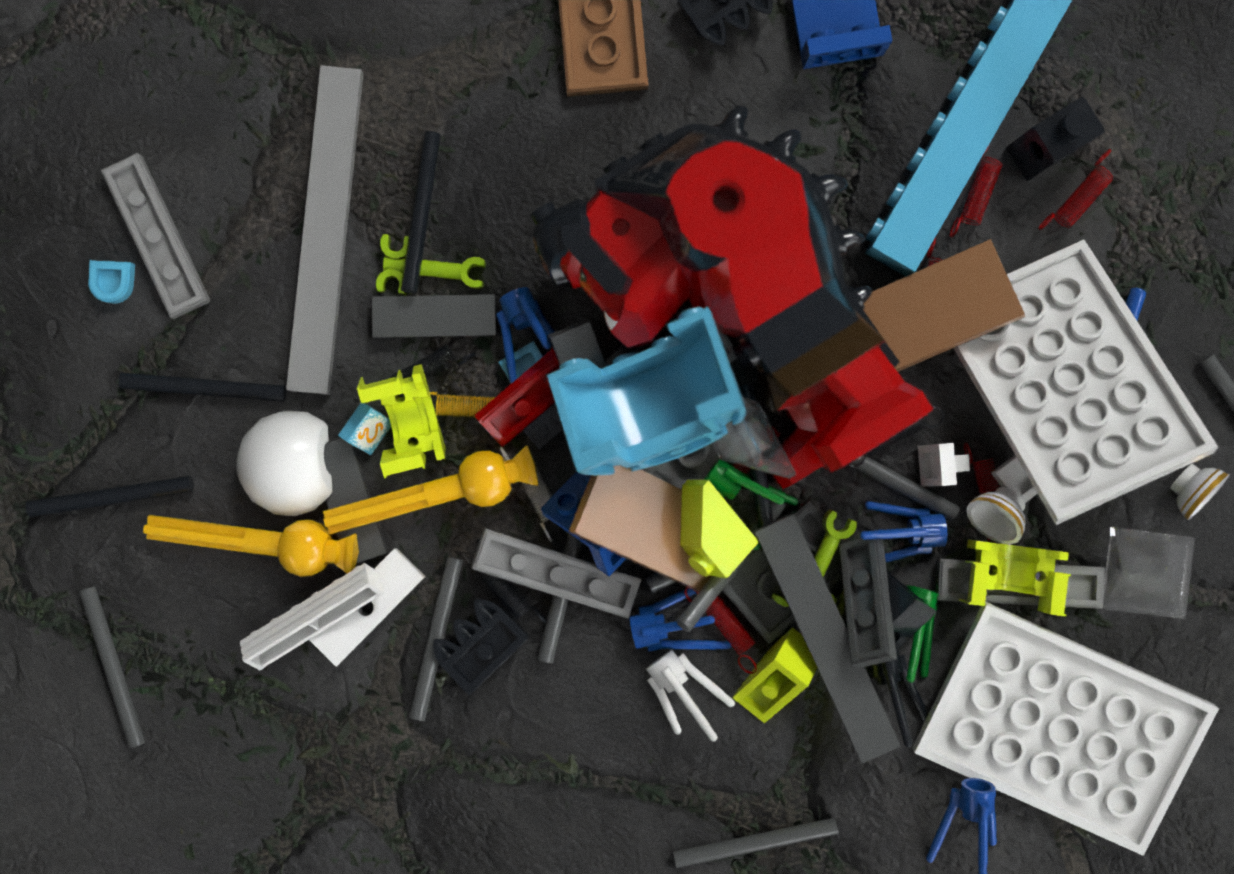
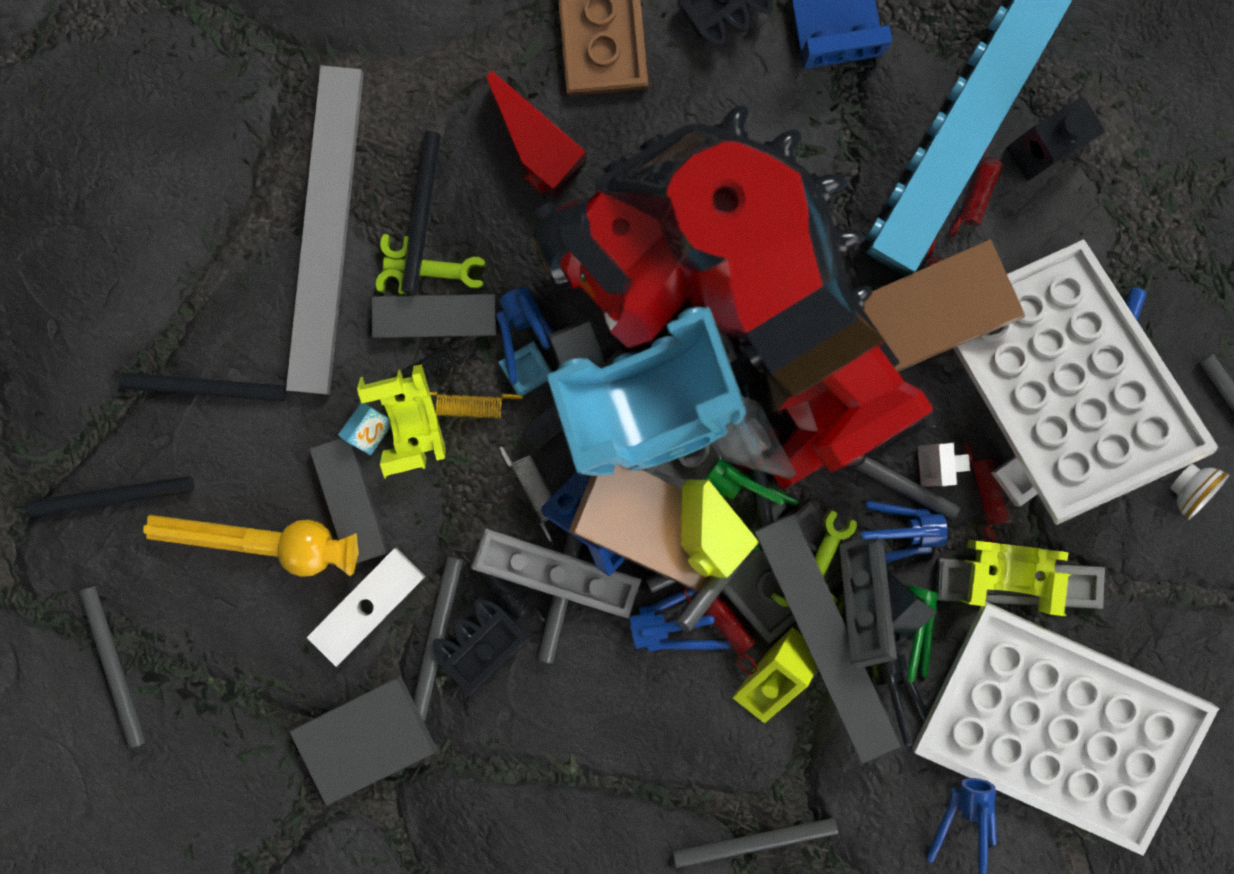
(111, 280): medium azure tile -> none
(155, 236): light grey tile -> none
(285, 464): white cylinder -> none
(311, 616): white piece -> none
(363, 740): none -> dark grey tile
(482, 480): yellow piece -> none
(520, 401): red tile -> none
(542, 147): none -> red slope
(669, 674): white plant -> none
(998, 515): white piece -> none
(1044, 223): red piece -> none
(1148, 573): clear slope -> none

